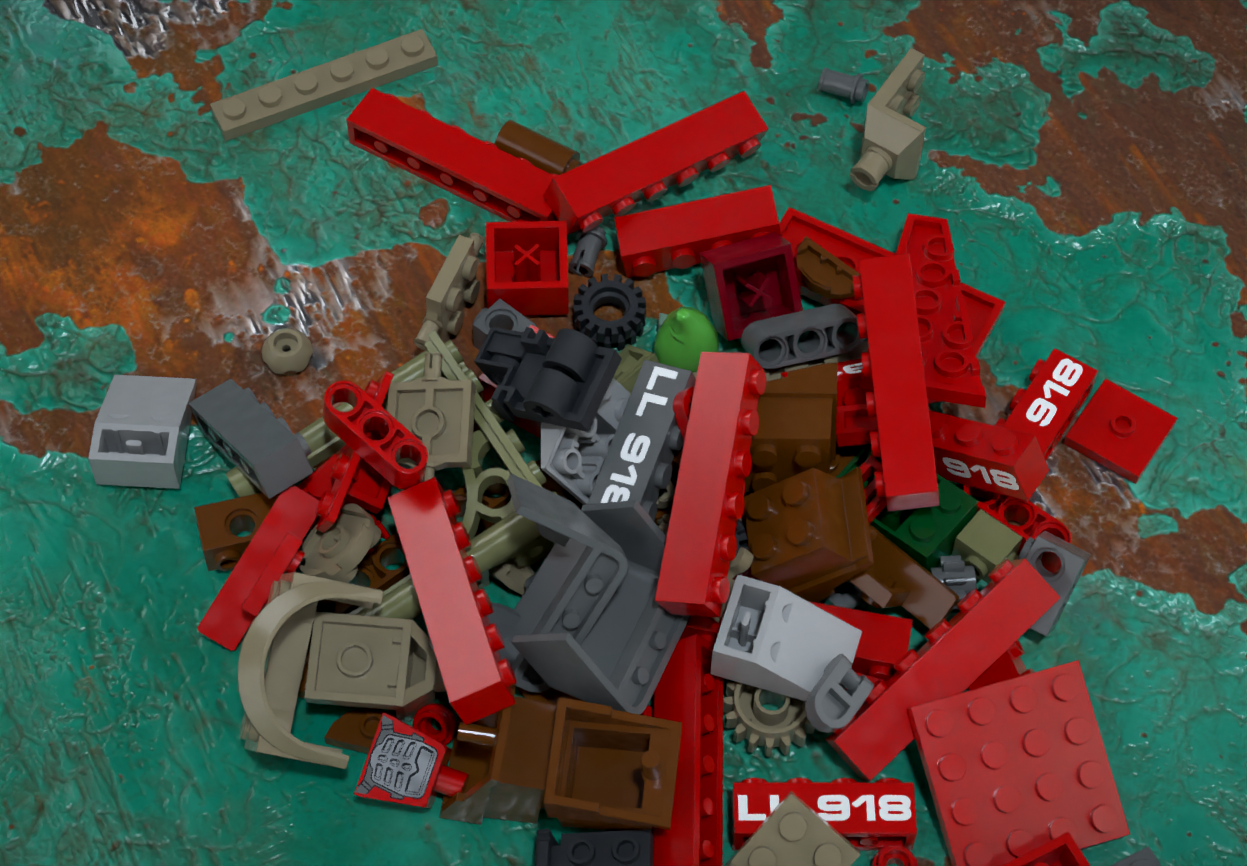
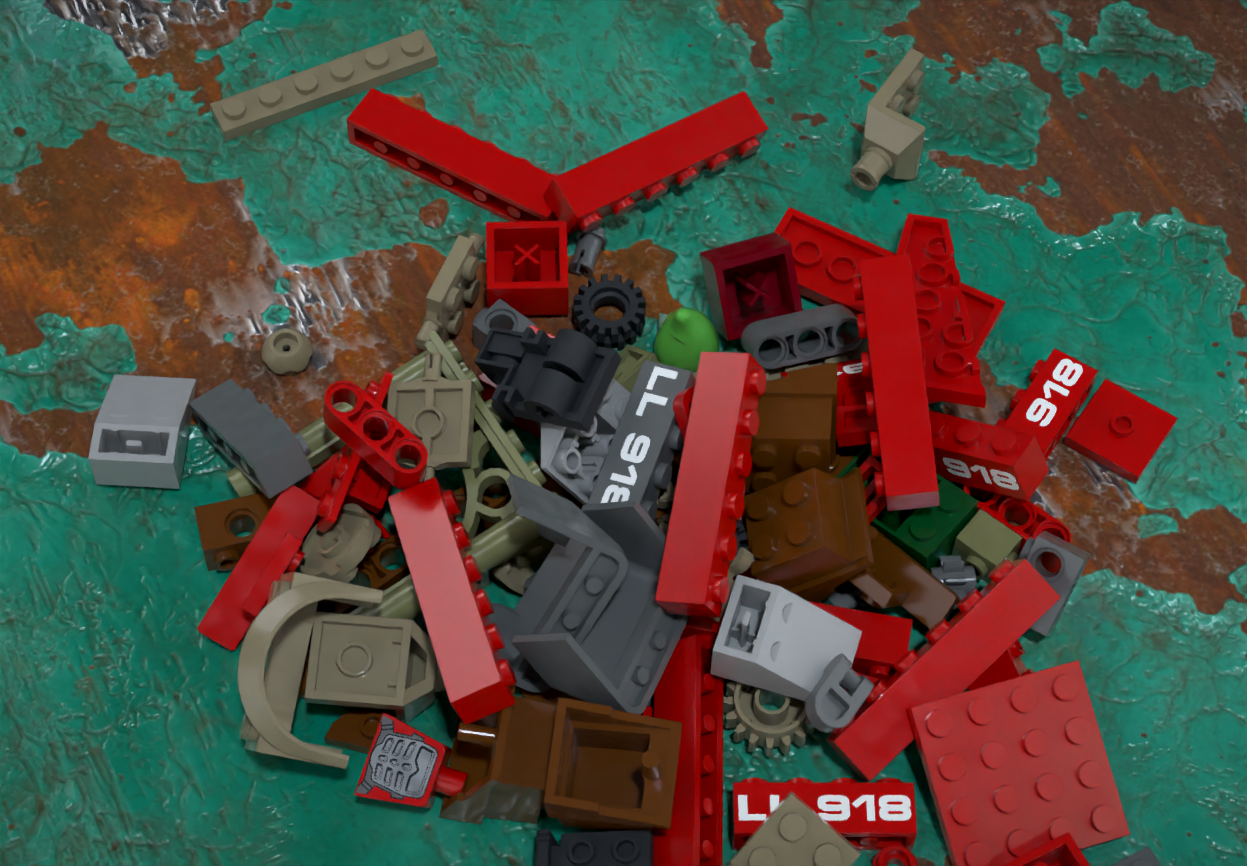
(443, 715): red plate -> none
(536, 148): reddish brown brick -> none
(678, 233): red brick -> none
(824, 272): reddish brown plate -> none
(844, 85): dark grey pin -> none

